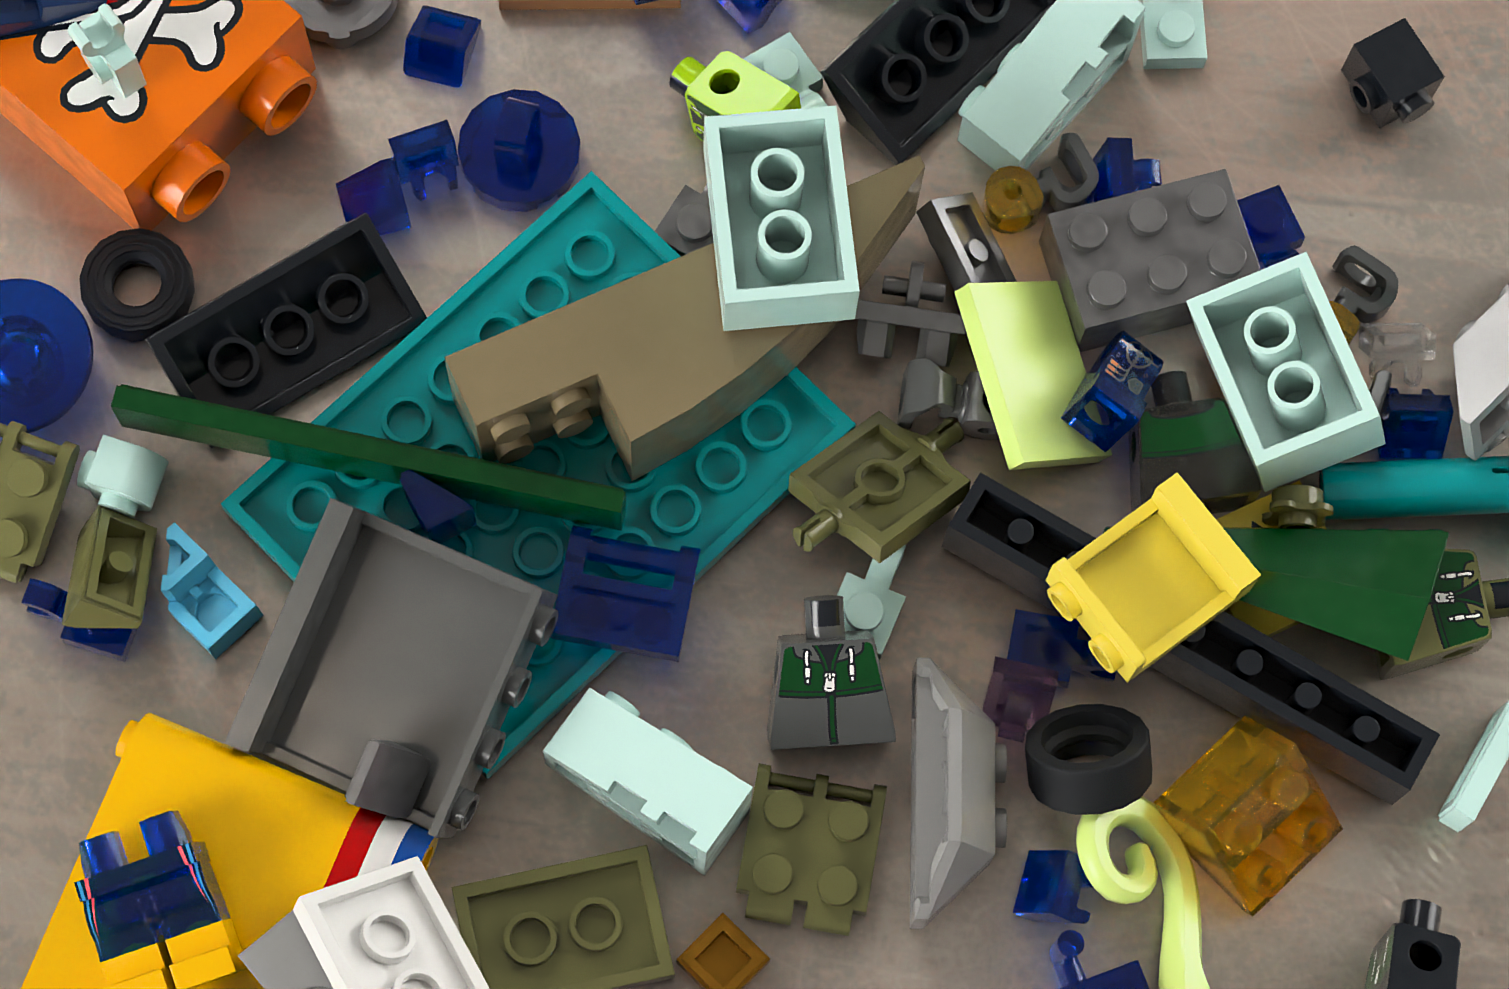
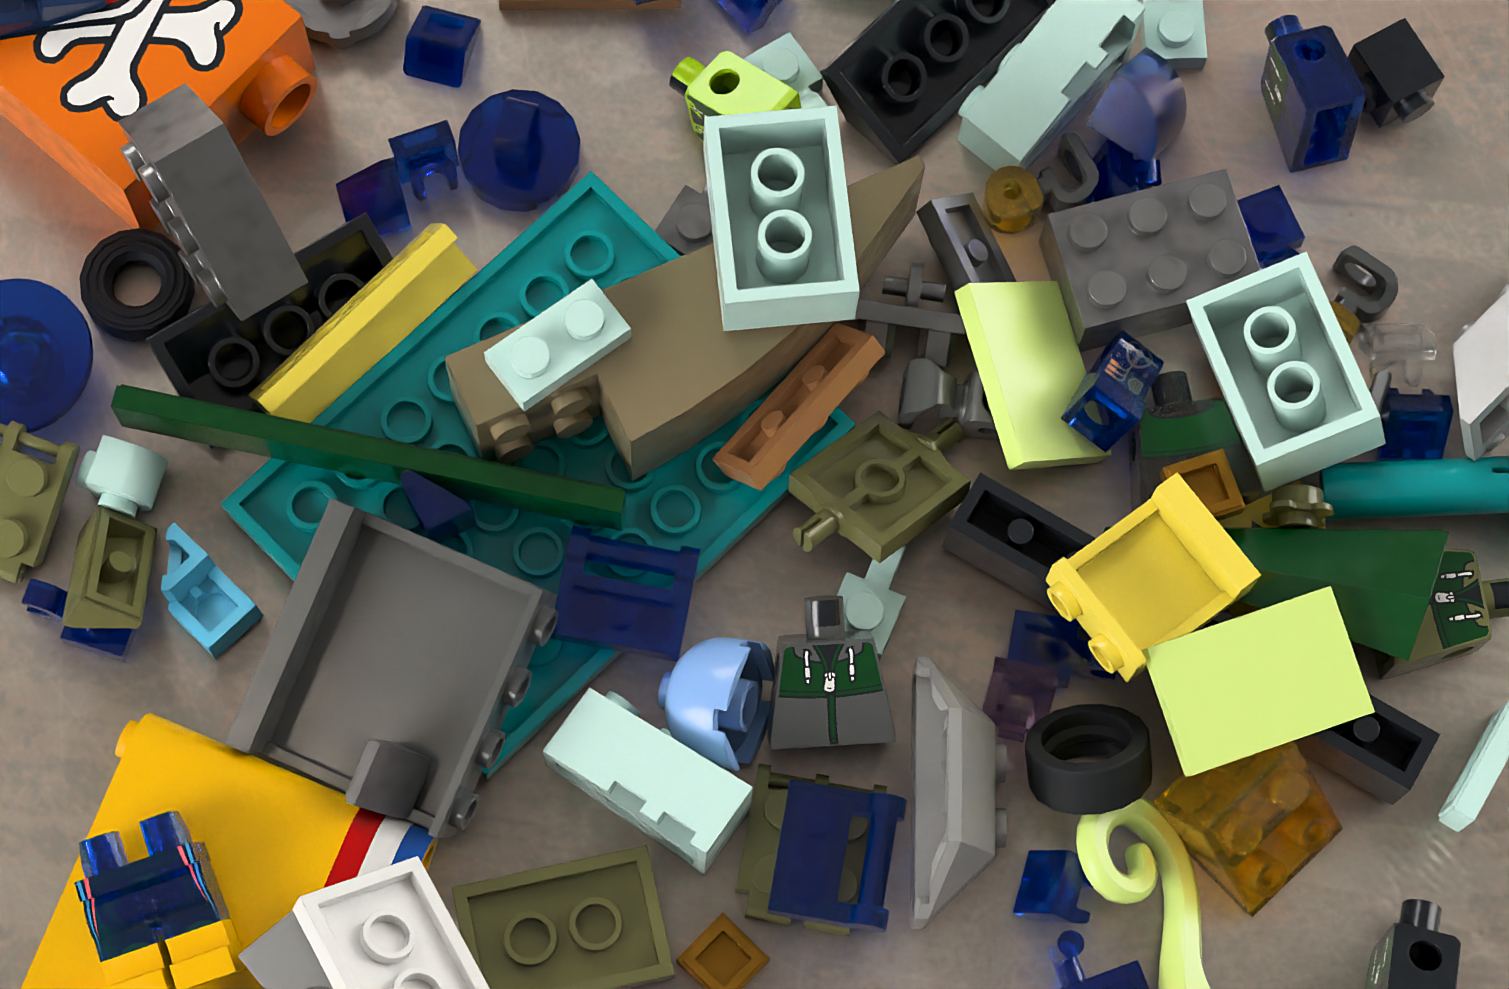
(106, 51): light aqua plate -> none
(210, 203): none -> flat silver brick
(366, 327): none -> light yellow fence
(557, 345): none -> light aqua plate
(716, 699): none -> light blue cylinder
(799, 406): none -> medium nougat plate
(814, 853): none -> clear blue plate
(1142, 106): none -> clear blue brick
(1212, 483): none -> pearl gold tile
(1258, 681): none -> yellowish green tile
(1310, 93): none -> clear blue torso

